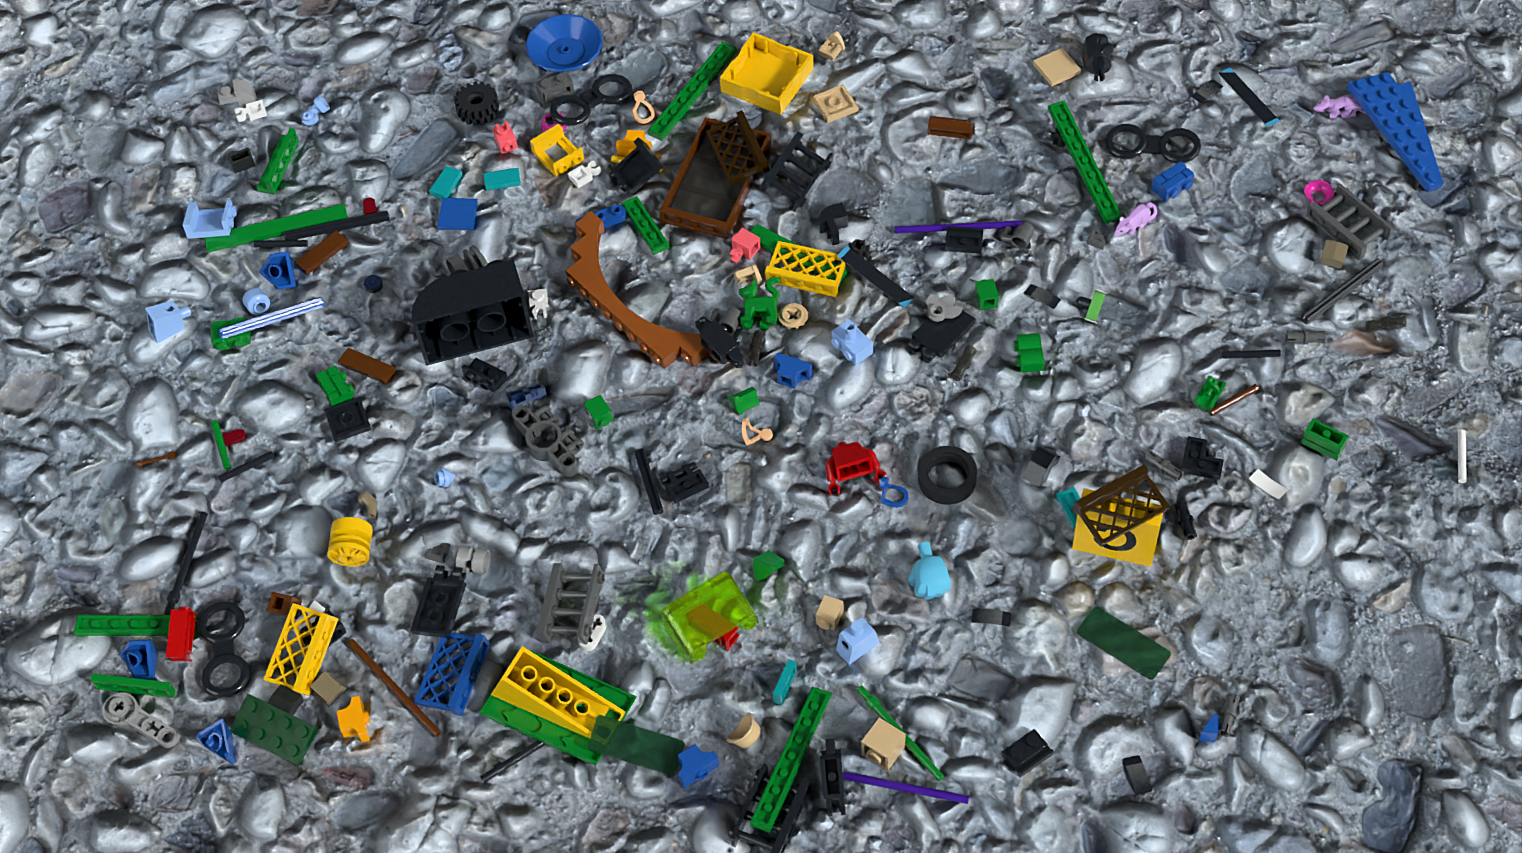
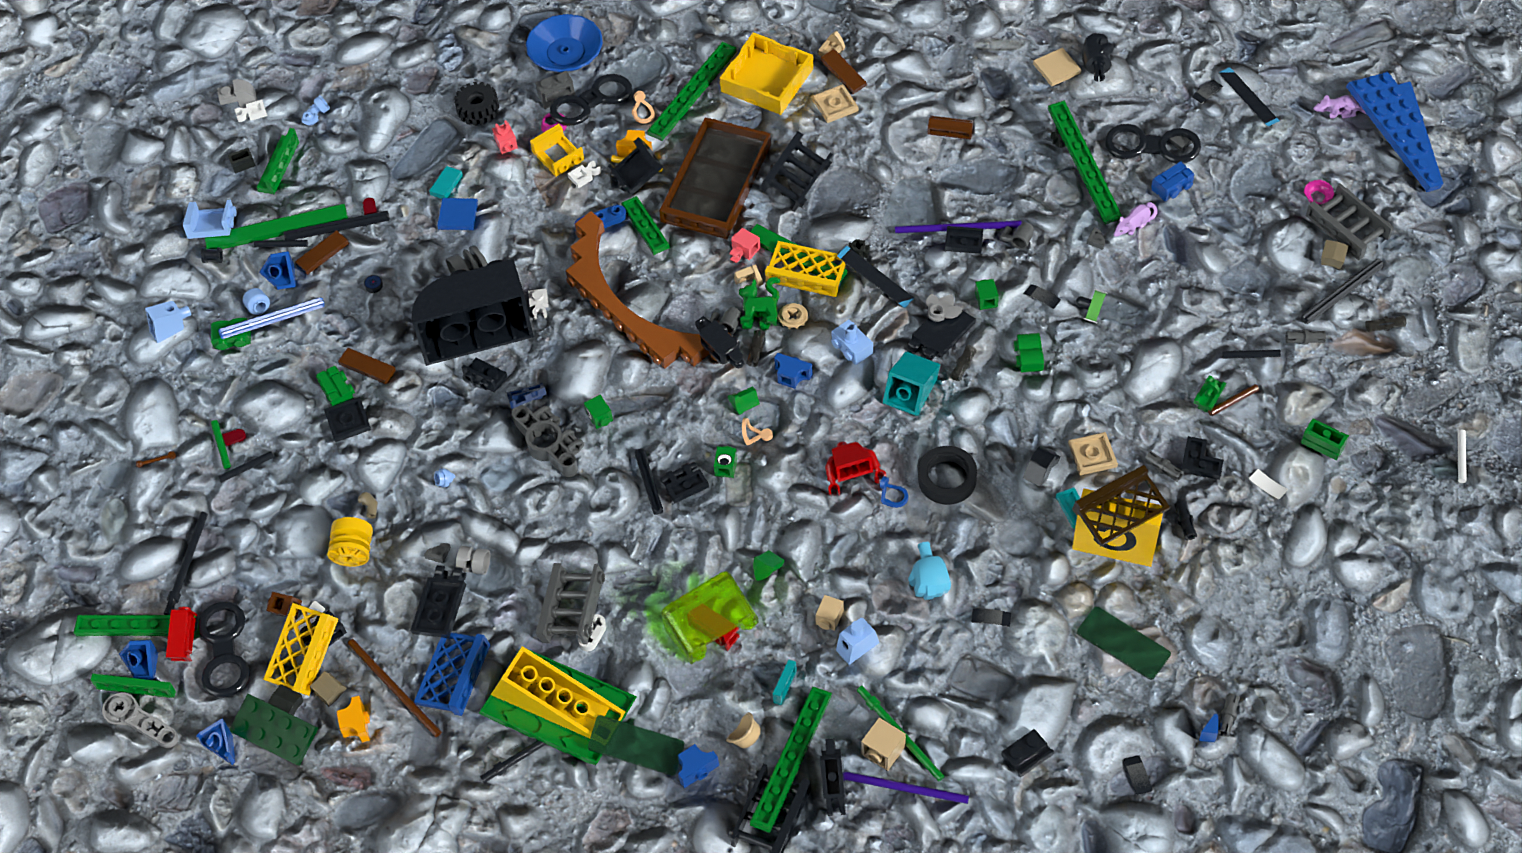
(211, 255): none -> black bush
(502, 179): teal tile -> none
(725, 462): none -> green brick
(752, 146): dark brown fence -> none
(832, 219): black brick -> none
(843, 71): none -> reddish brown tile
(910, 383): none -> teal slope
(1092, 453): none -> tan tile

